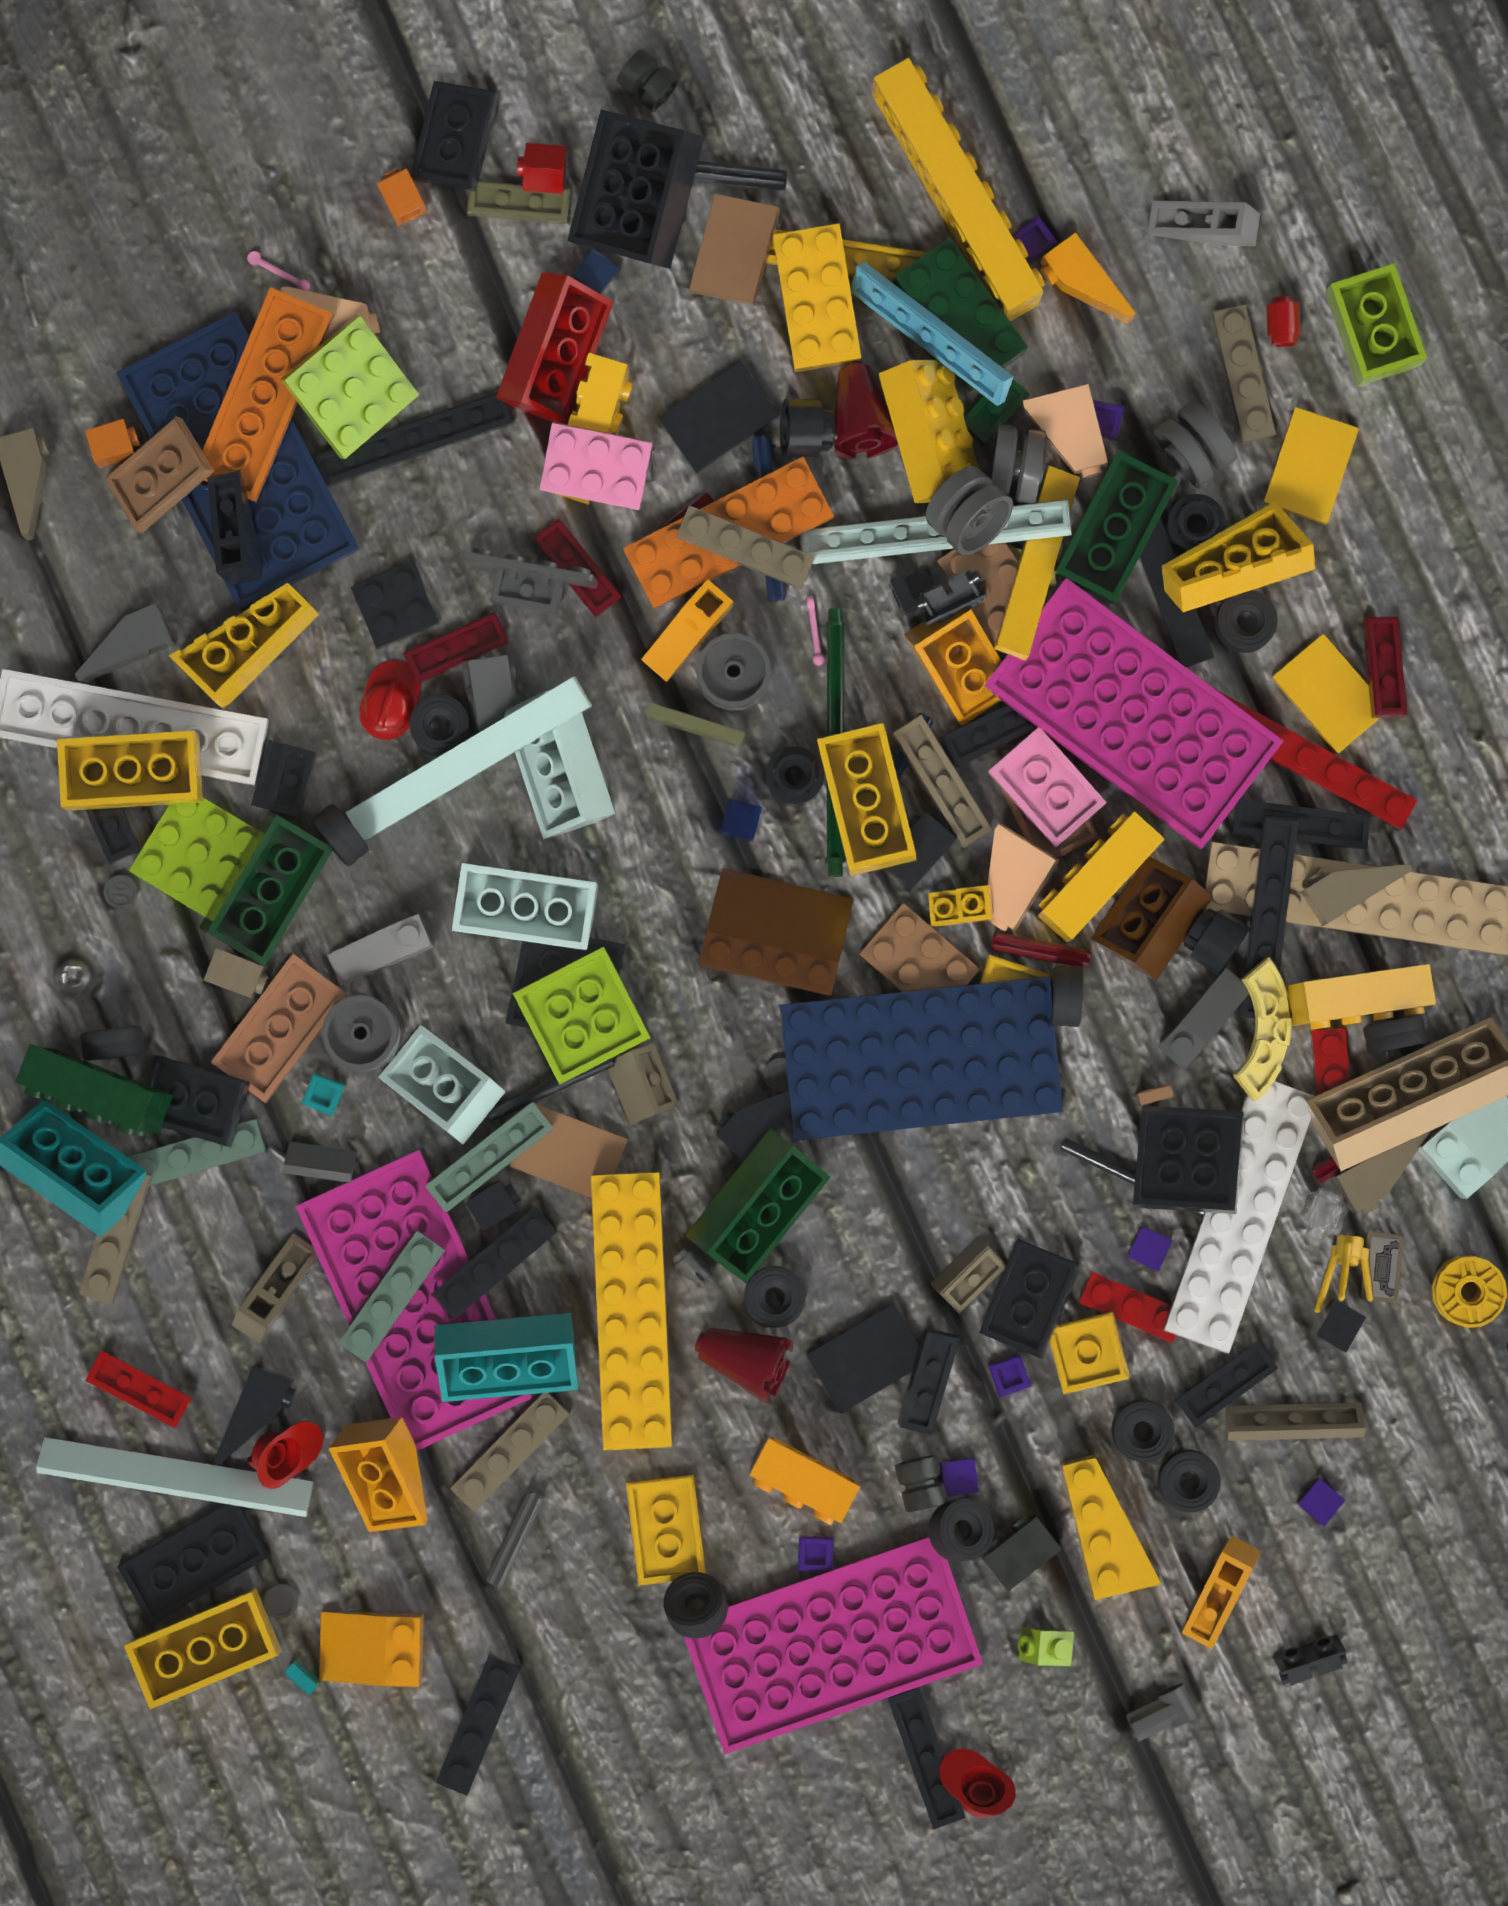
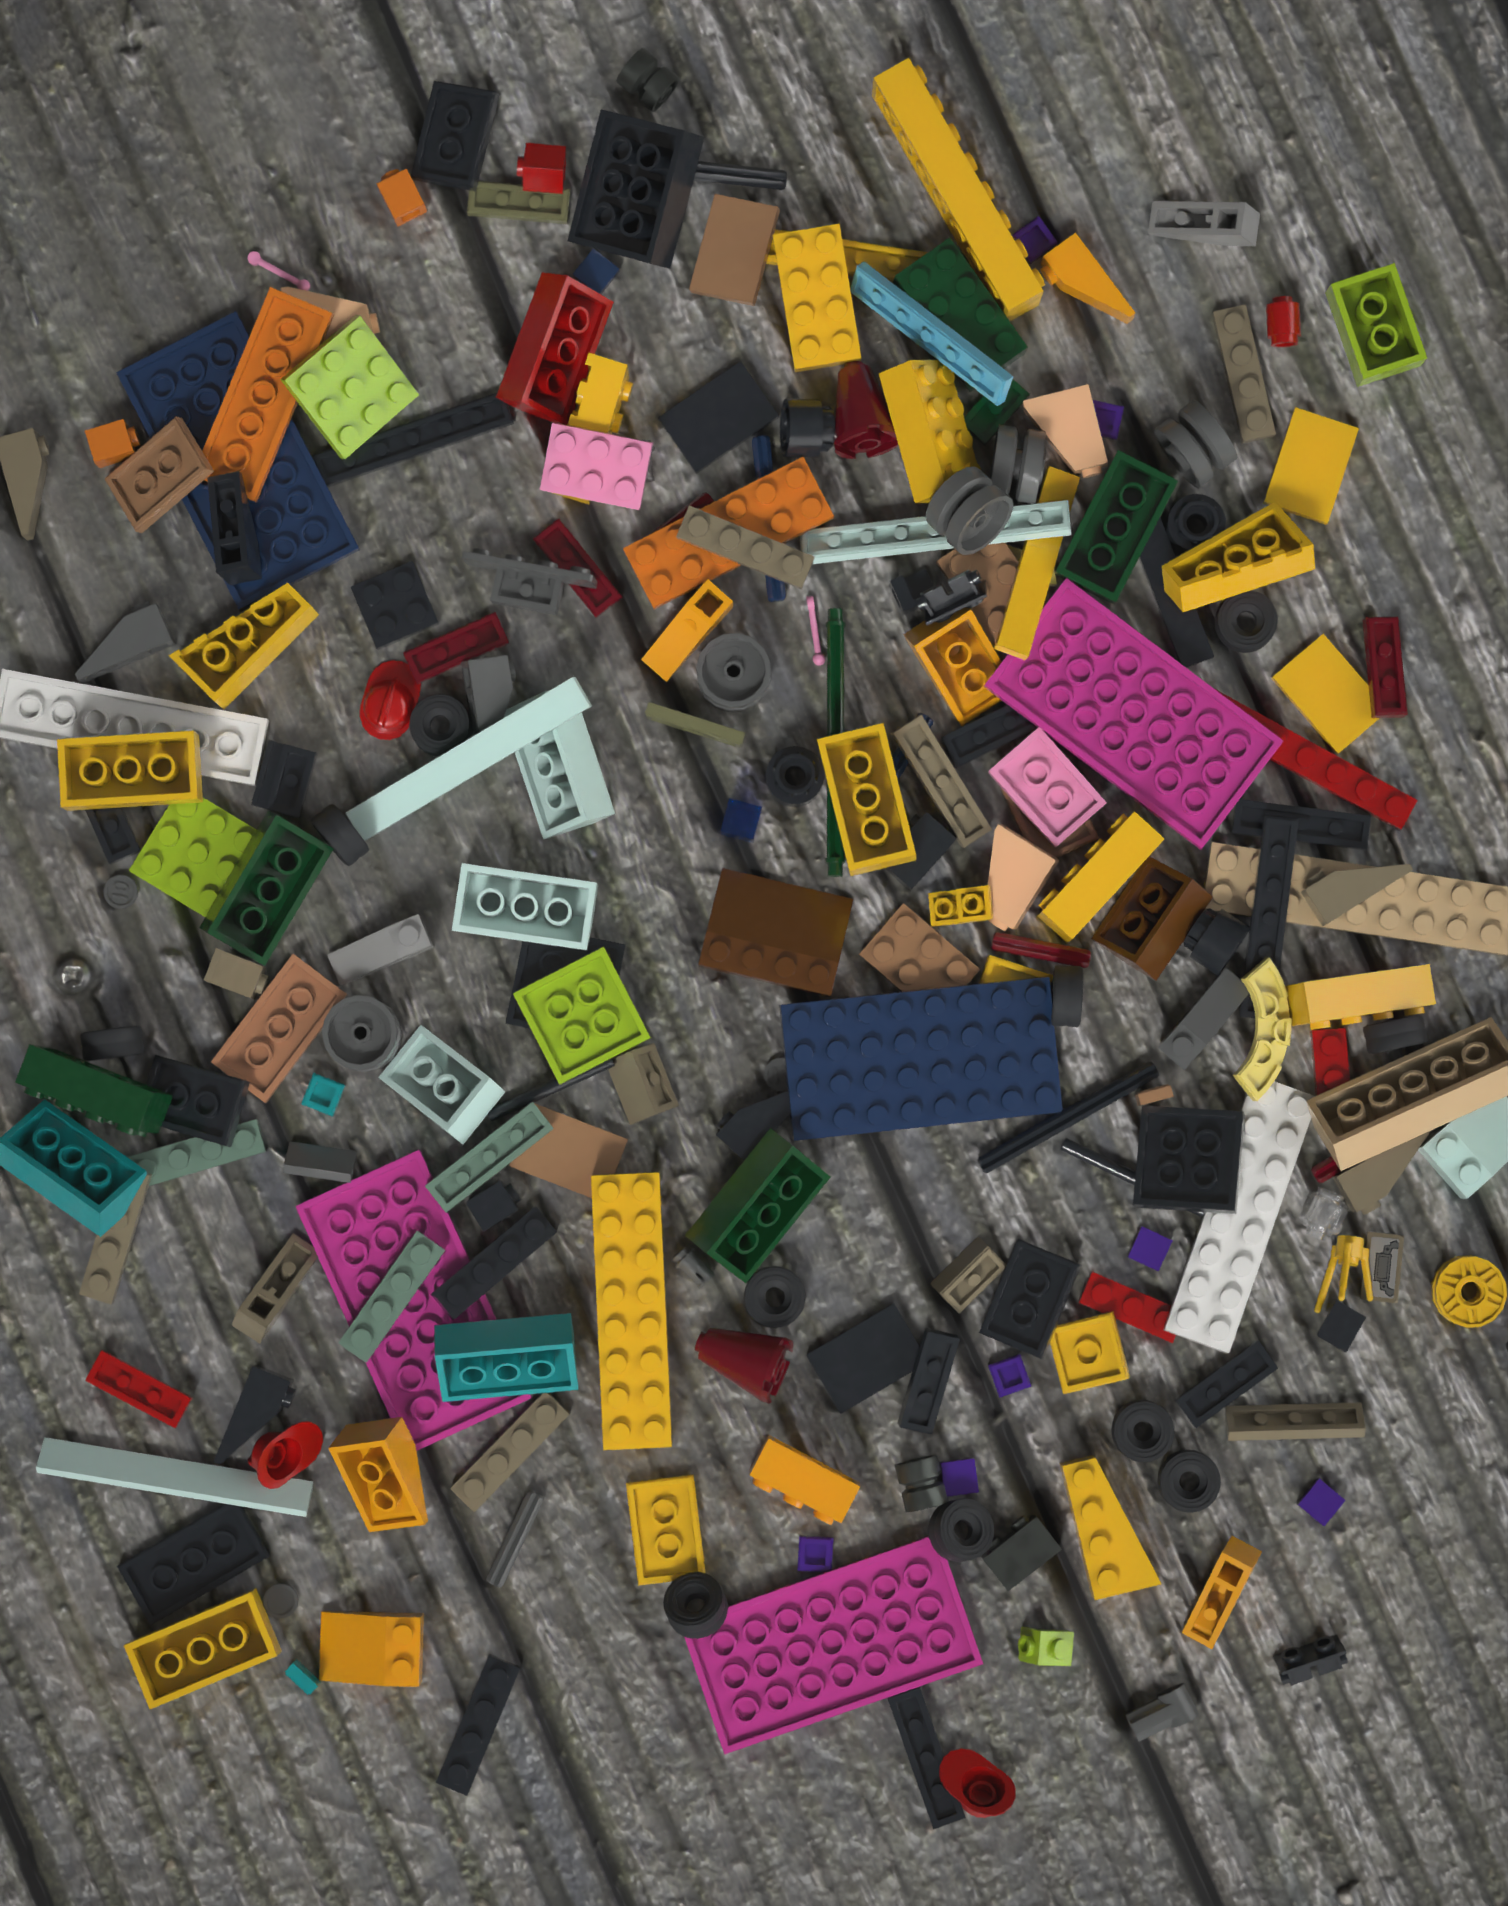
(1068, 1117): none -> black axle

